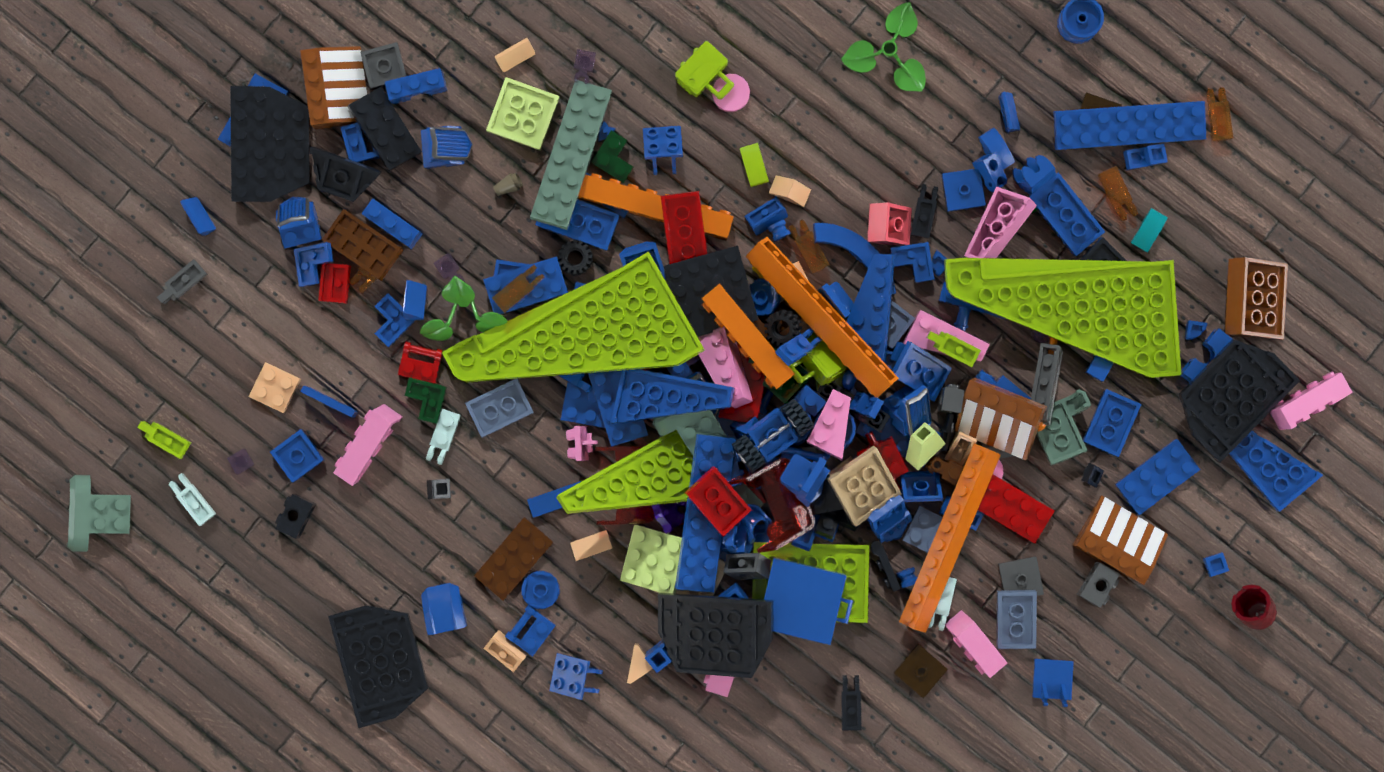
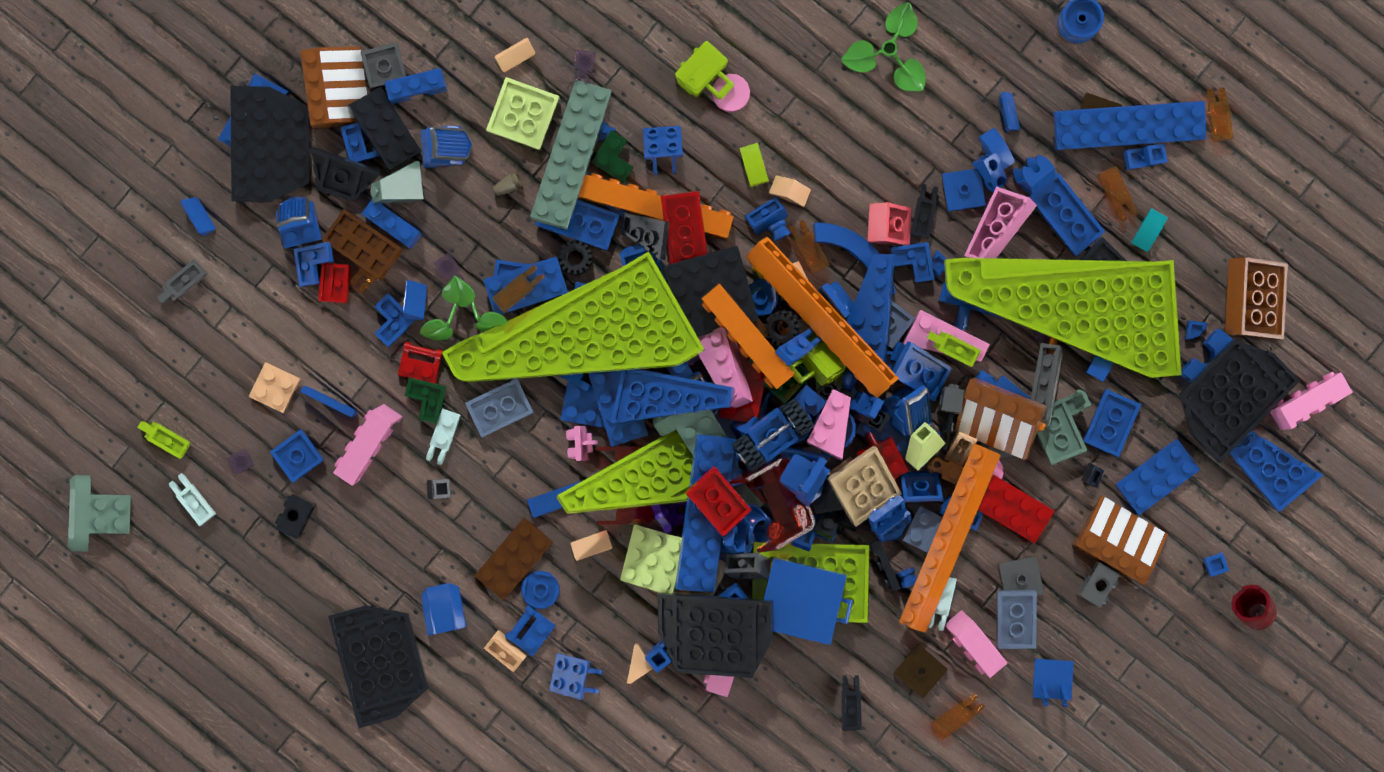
(399, 186): none -> slope
(648, 232): none -> black wing
(956, 717): none -> clear orange hinge

